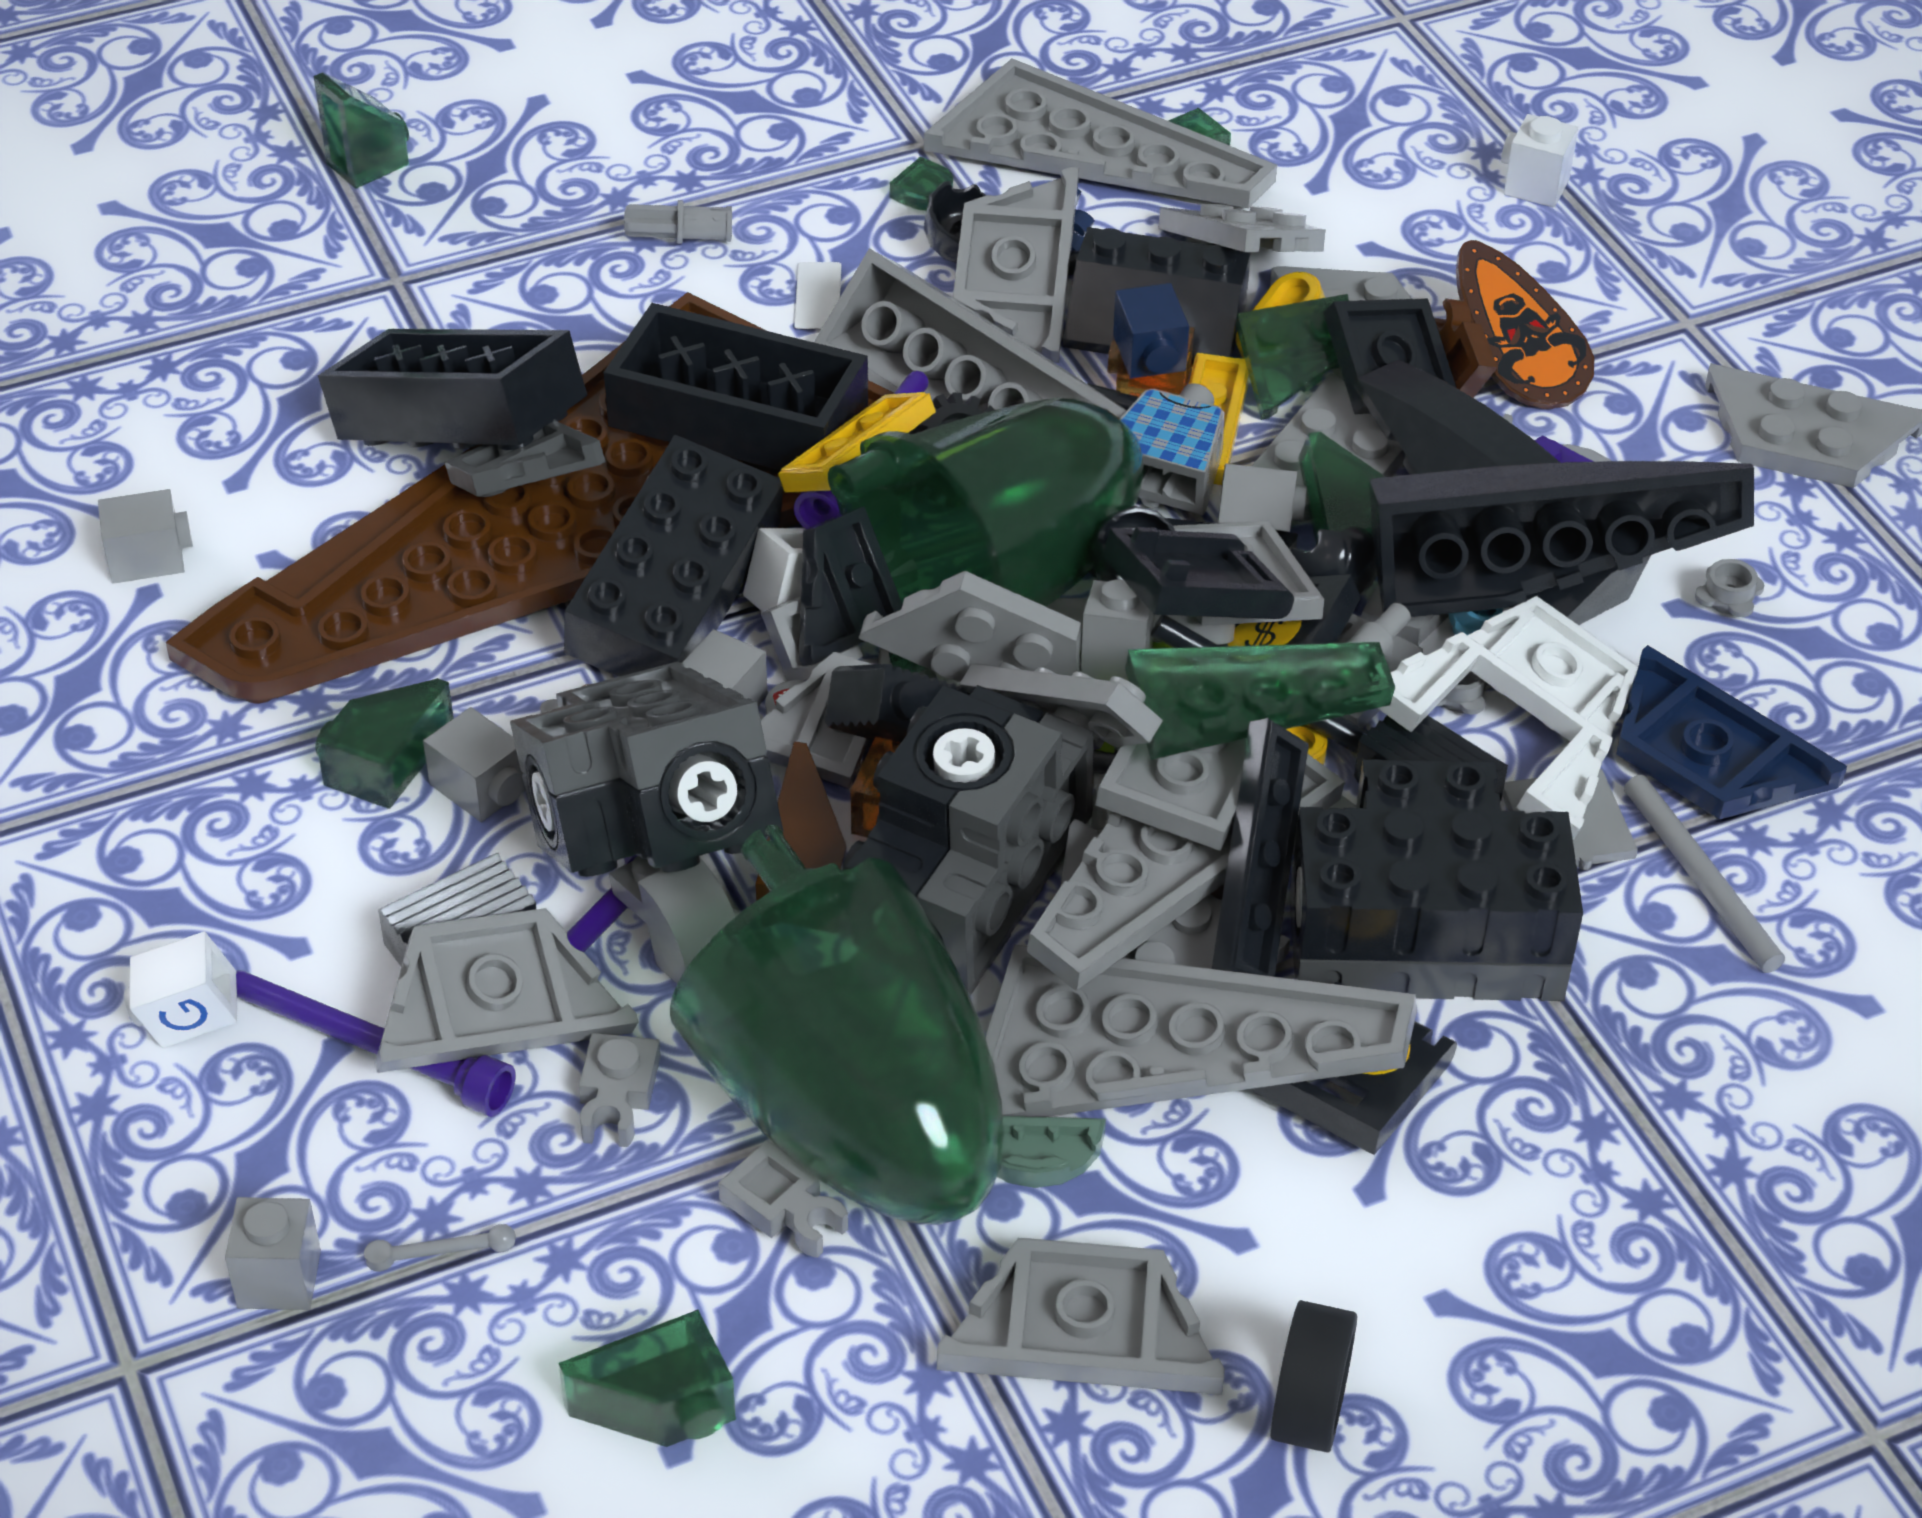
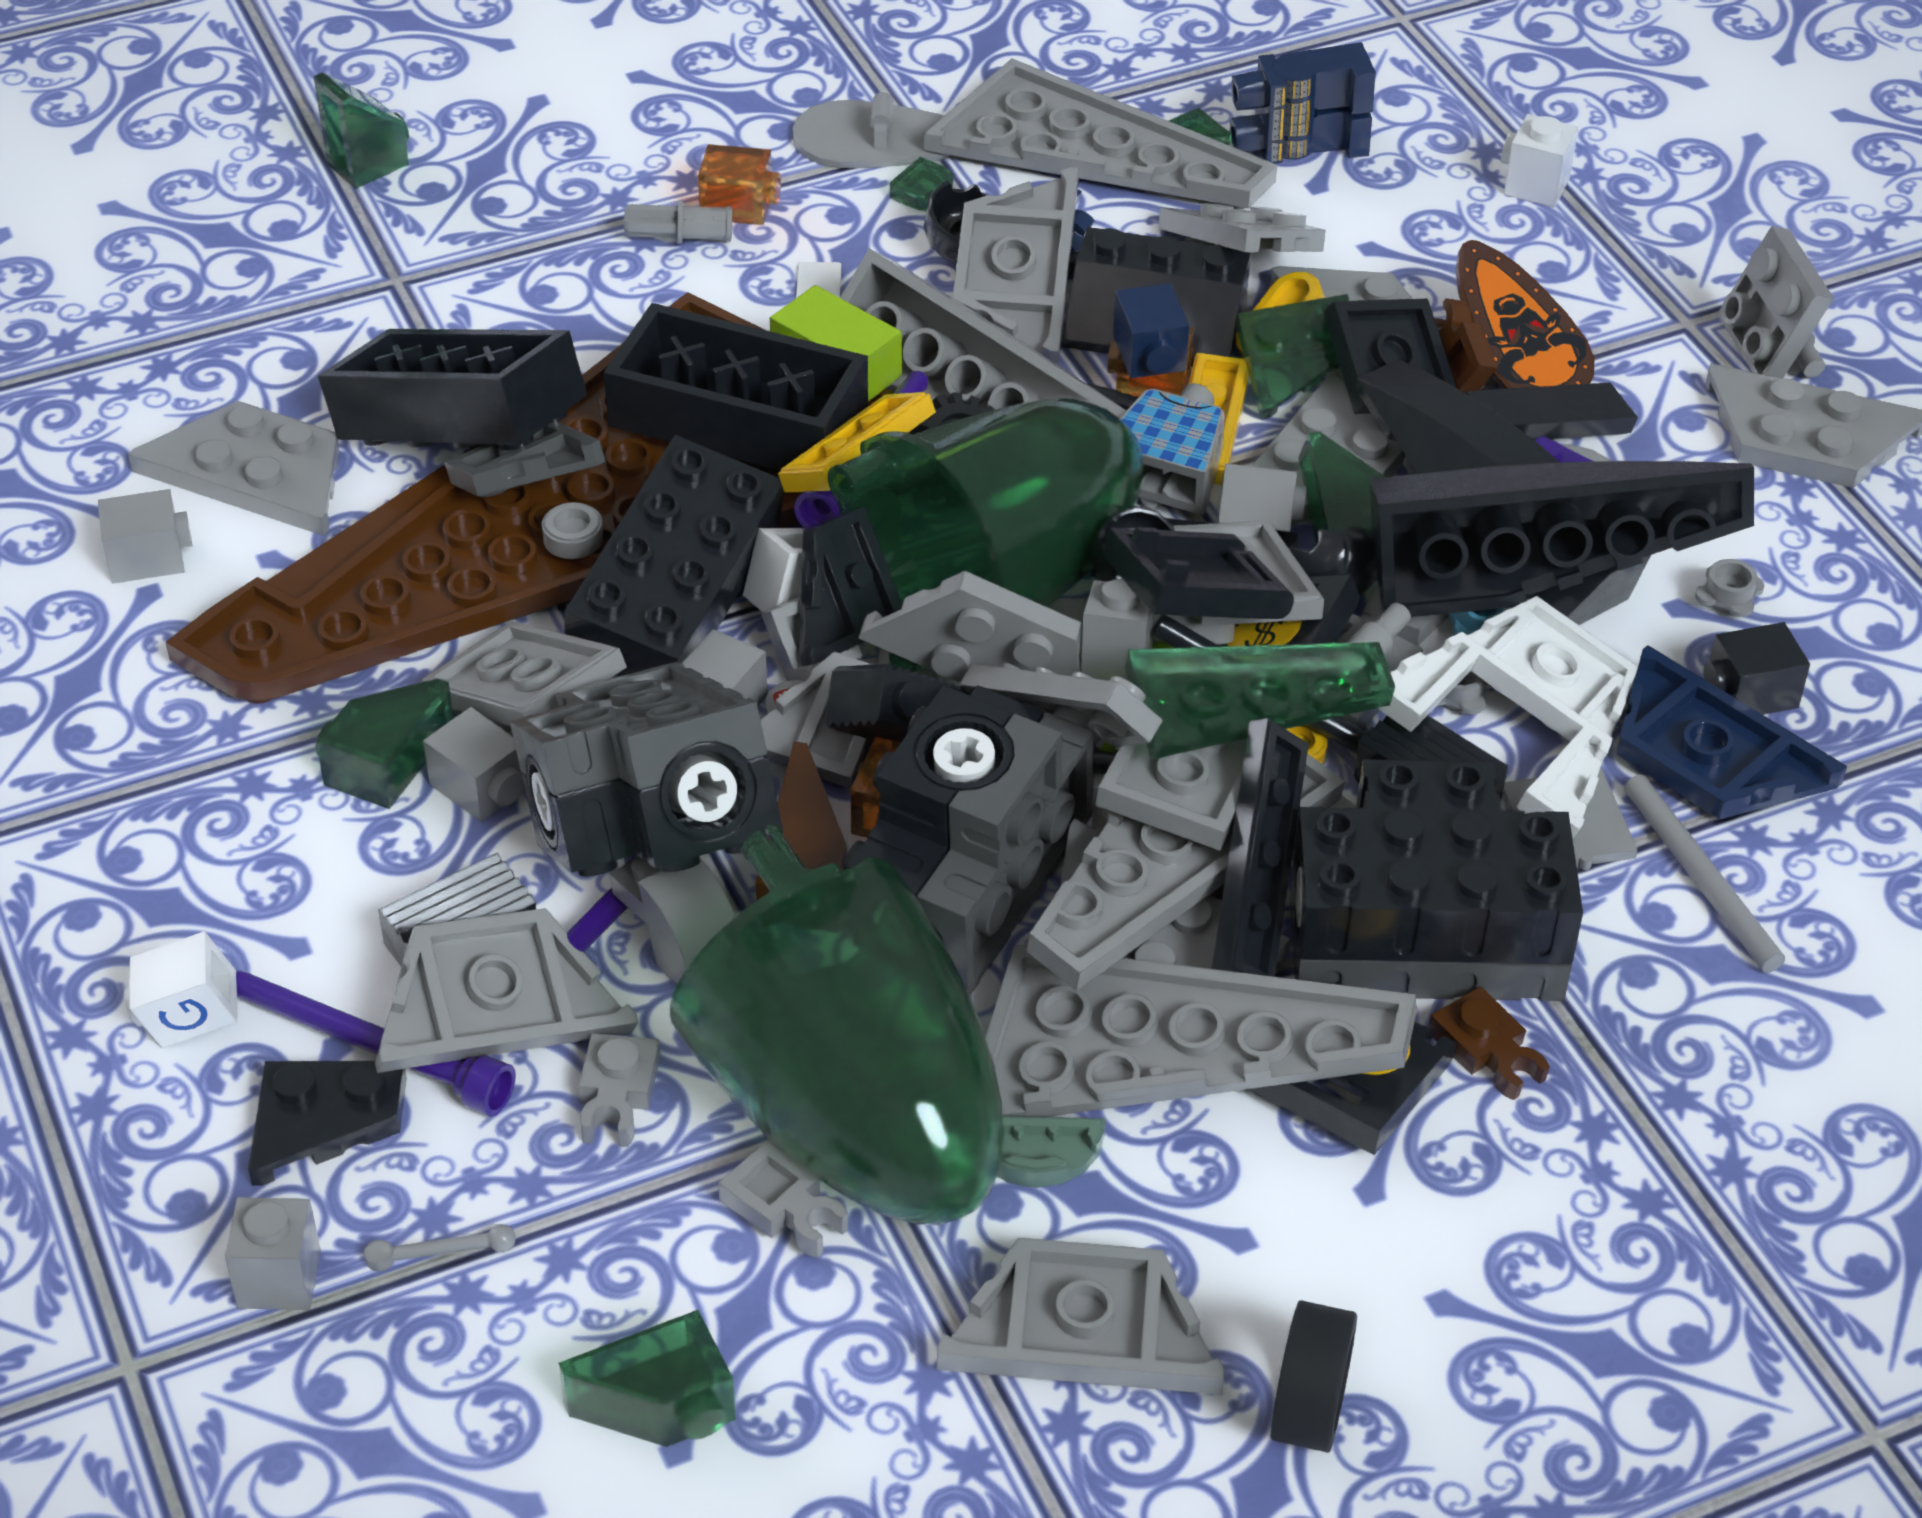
(249, 462): none -> light grey wing
(321, 1111): none -> black wing
(523, 669): none -> light grey tile
(572, 530): none -> light grey tile
(739, 179): none -> clear orange brick
(837, 323): none -> lime brick
(864, 133): none -> light grey shield
(1306, 104): none -> dark blue hips
(1488, 1038): none -> reddish brown plate
(1562, 409): none -> black tile
(1759, 667): none -> black brick
(1777, 308): none -> light grey plate

